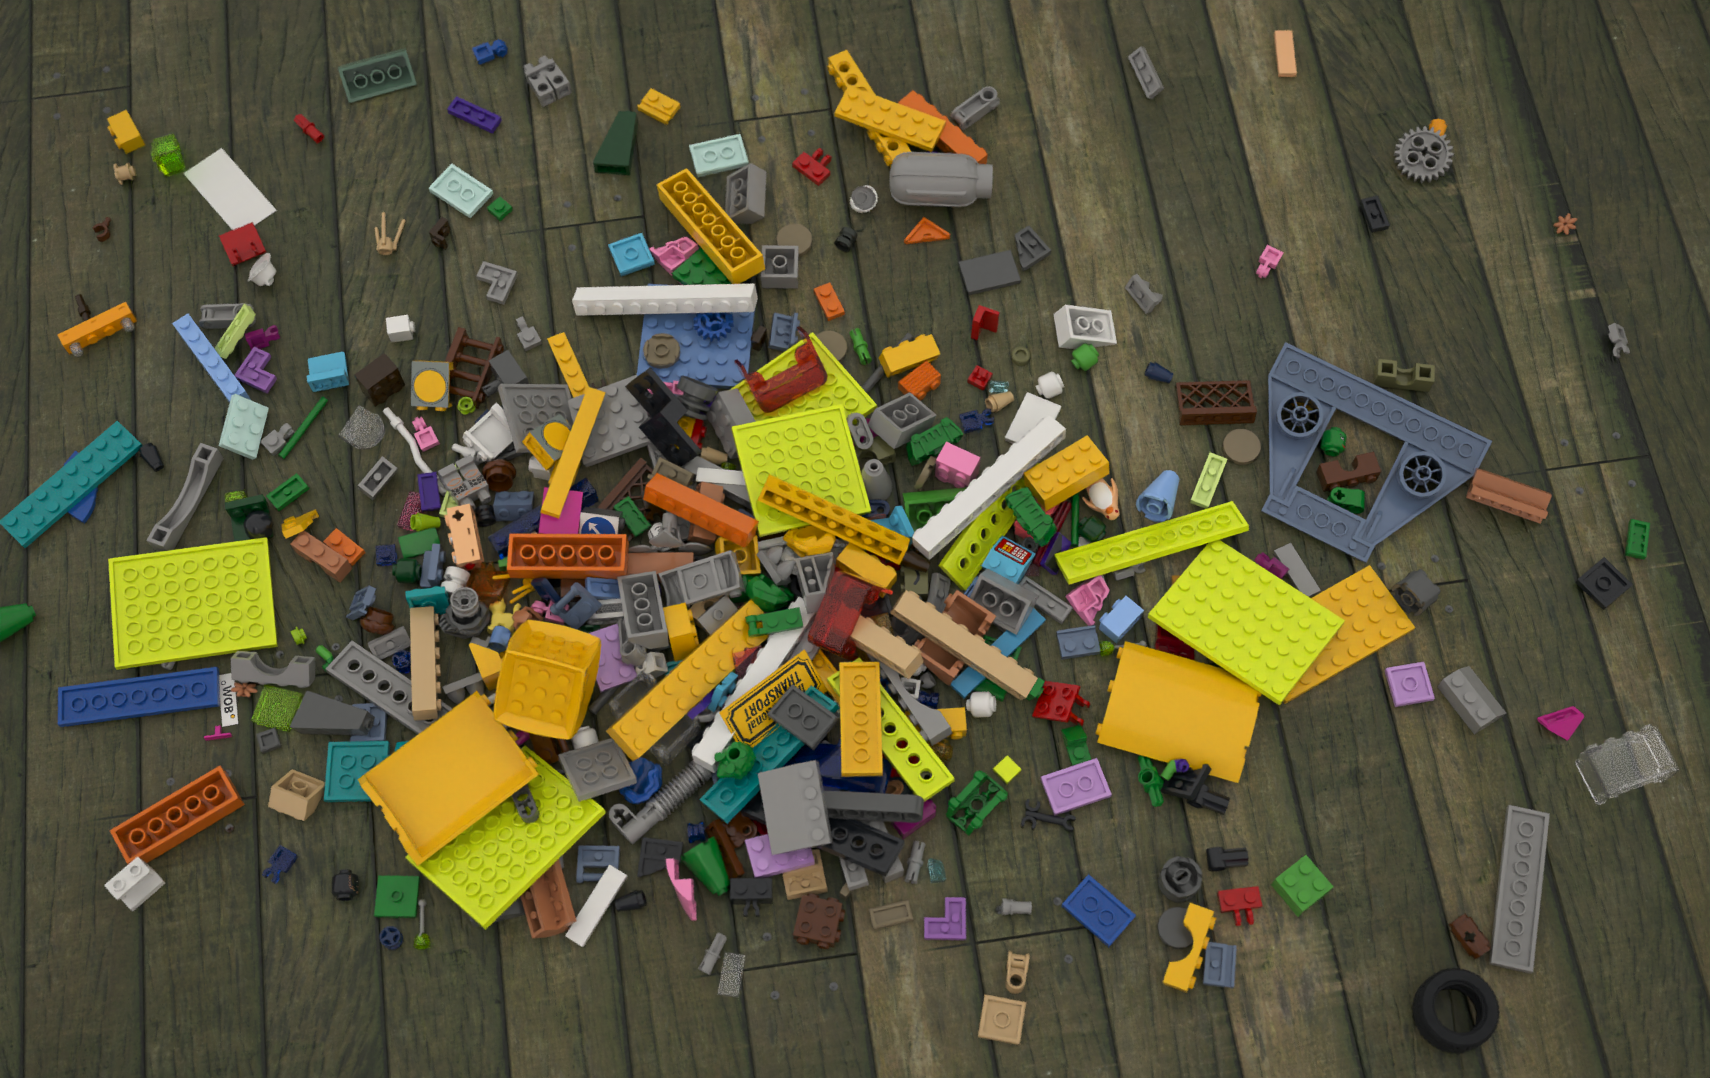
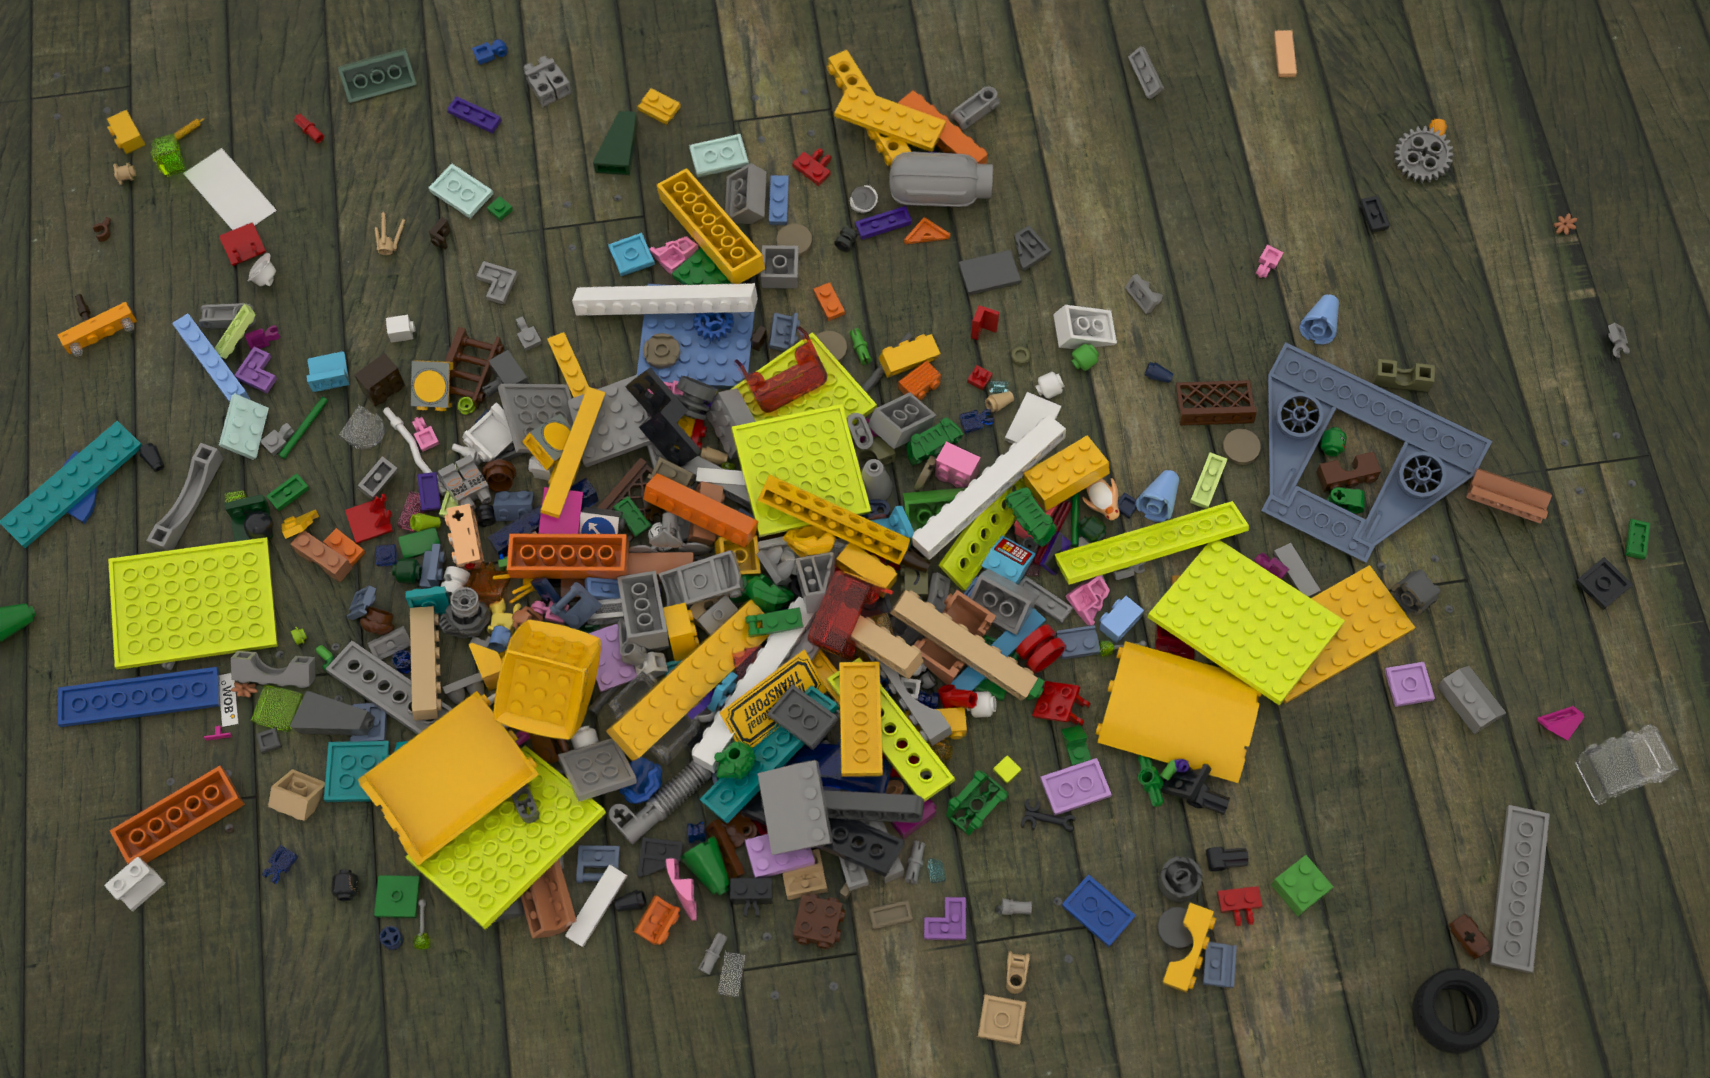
(188, 128): none -> yellow piece
(369, 519): none -> red plate
(657, 921): none -> orange bracket
(778, 200): none -> medium blue plate
(883, 222): none -> dark purple plate
(955, 698): none -> red piece
(1041, 648): none -> red wheel
(1127, 505): none -> dark blue tile
(1321, 321): none -> light blue cone

